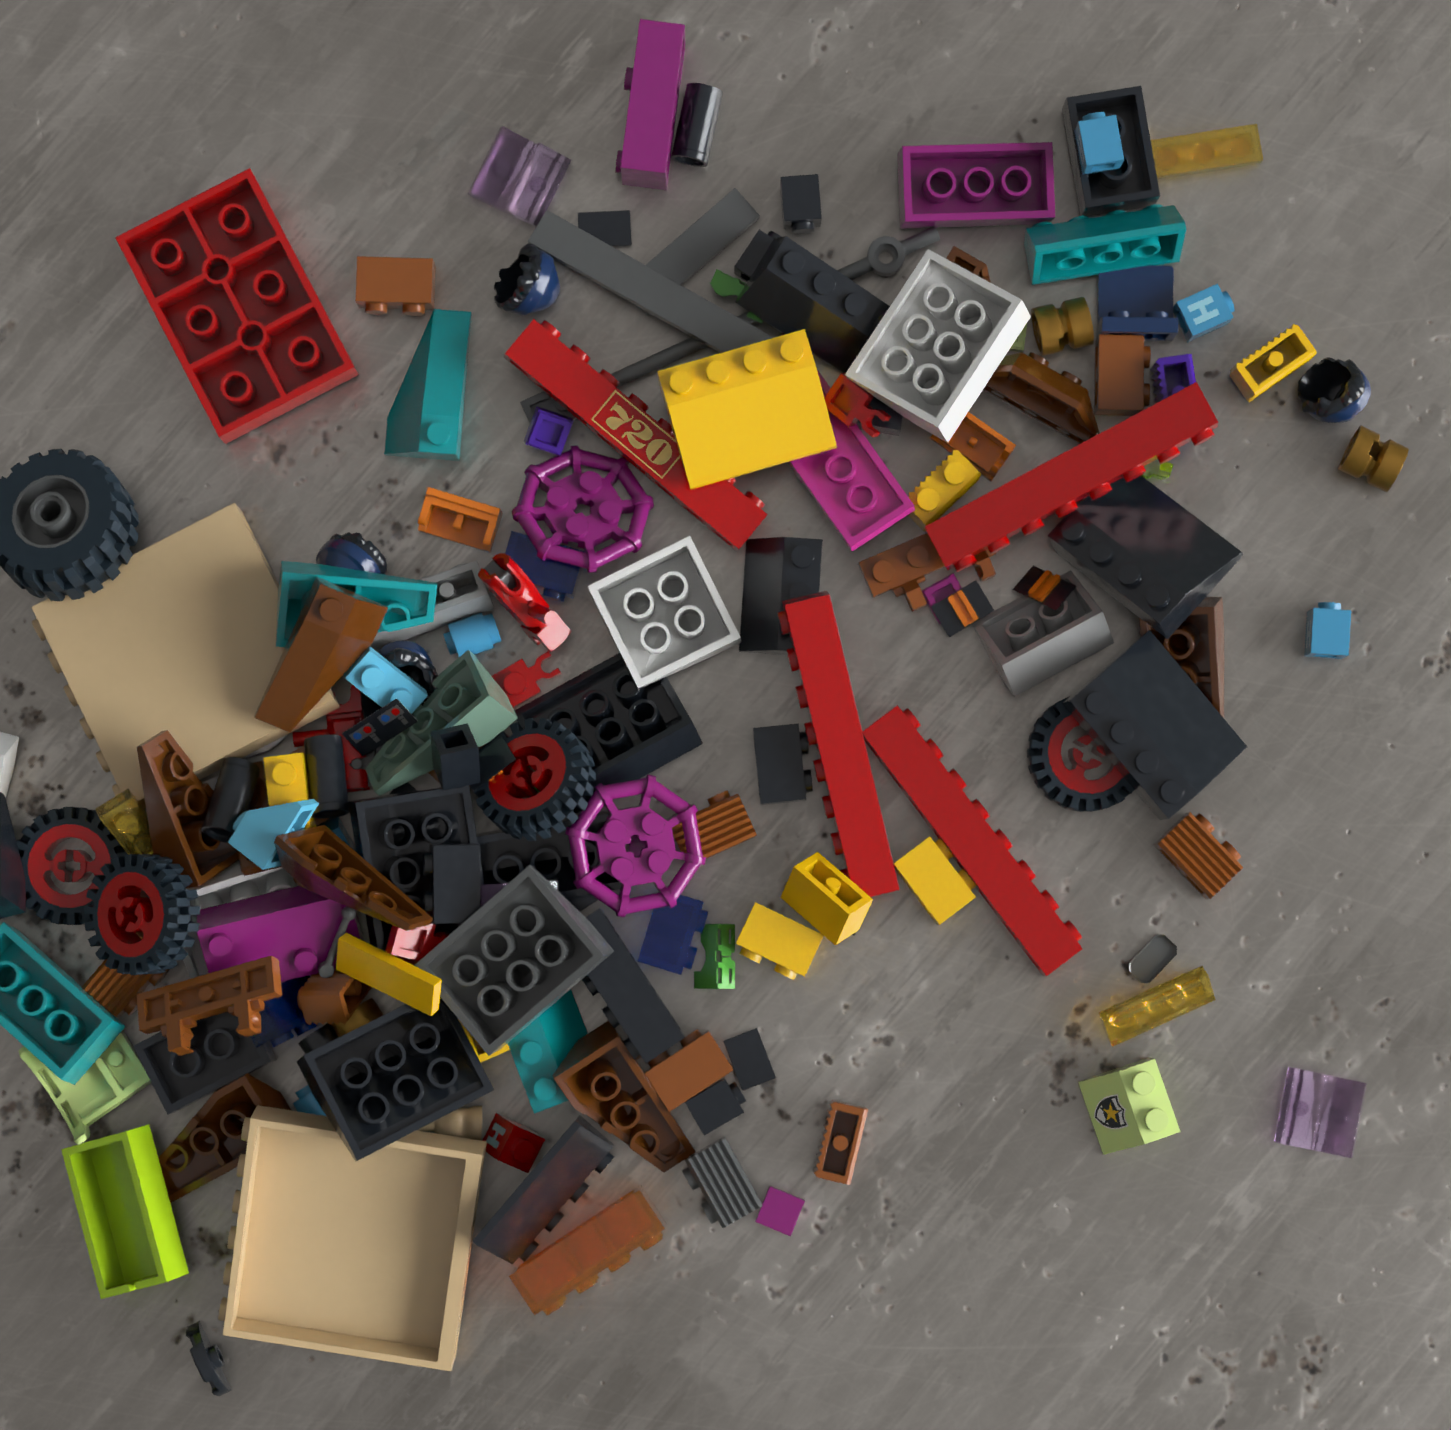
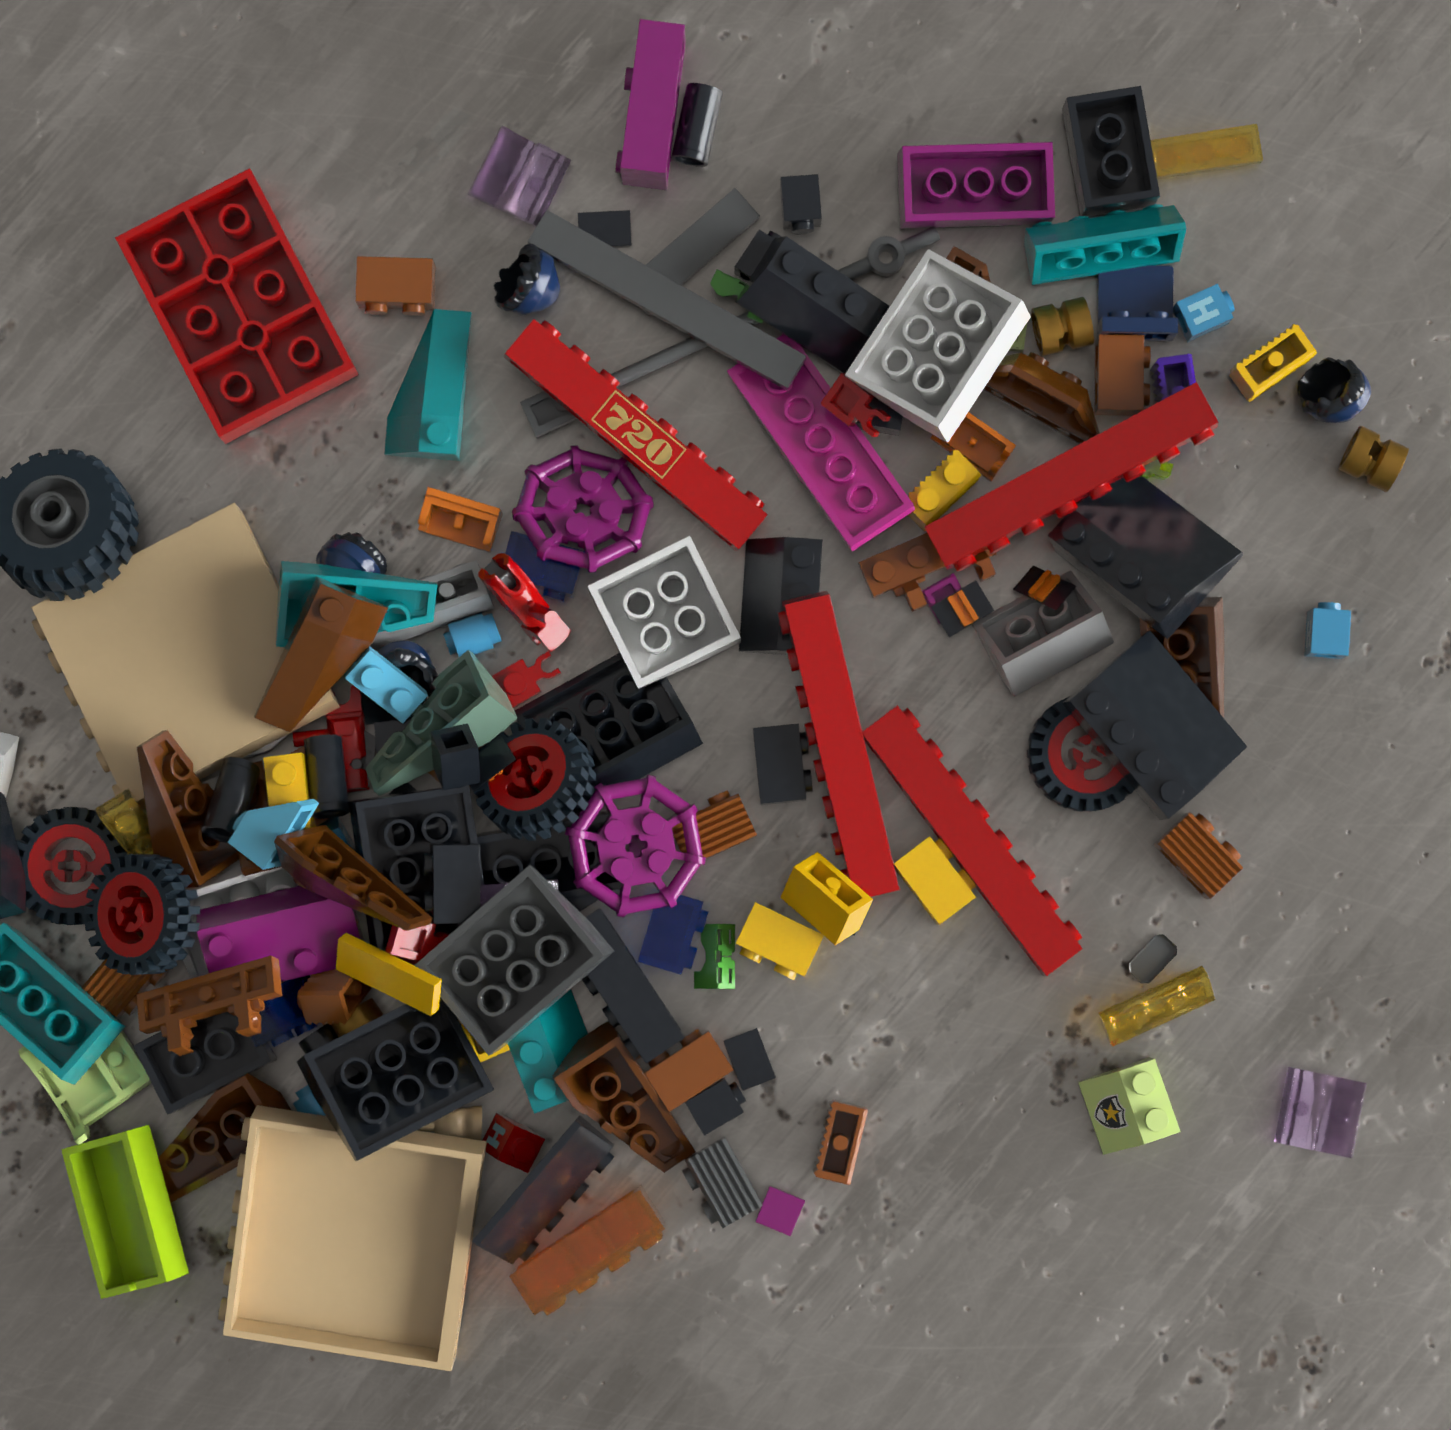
(207, 1359): black plate -> none
(326, 968): dark grey hinge -> none
(379, 727): black sticker -> none
(548, 431): dark purple tile -> none
(747, 409): yellow slope -> none
(1098, 143): dark azure brick -> none

